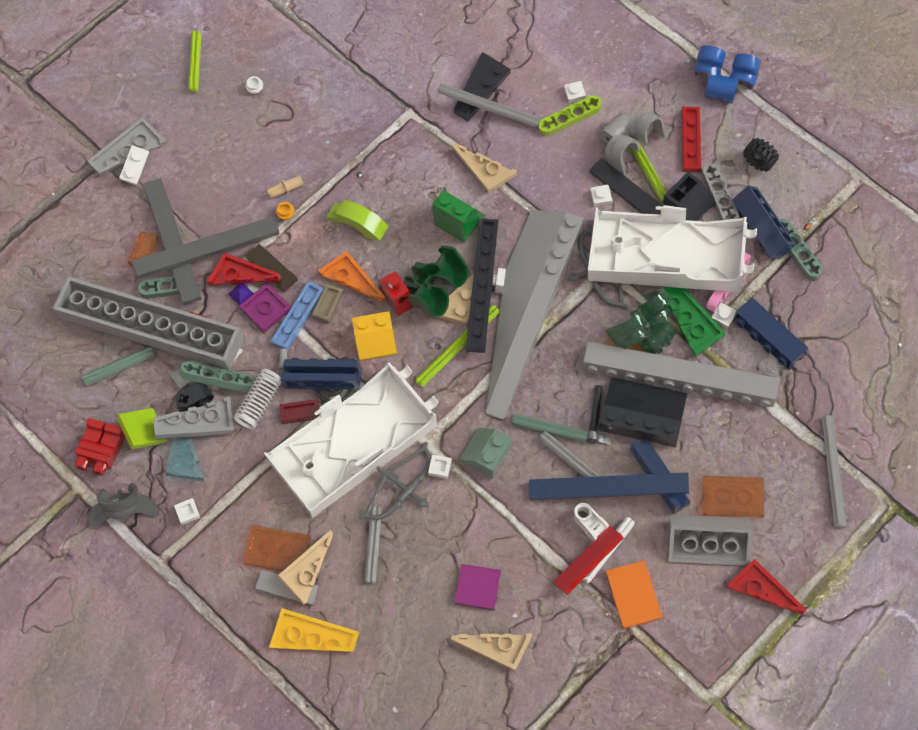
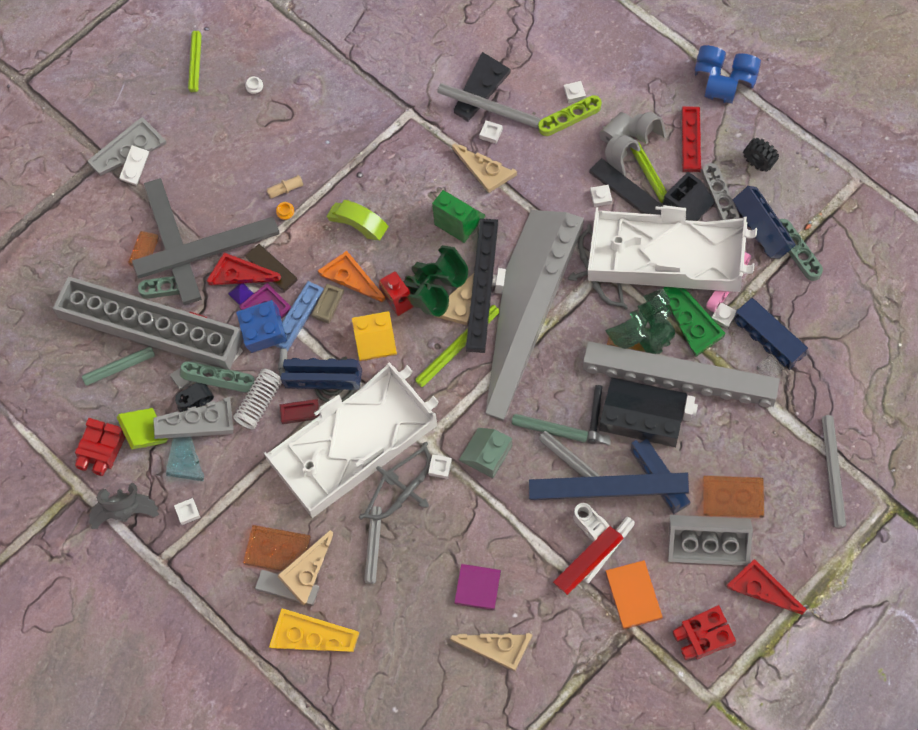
(261, 326): none -> blue brick
(491, 132): none -> white plate
(690, 408): none -> white plate
(705, 634): none -> red hips

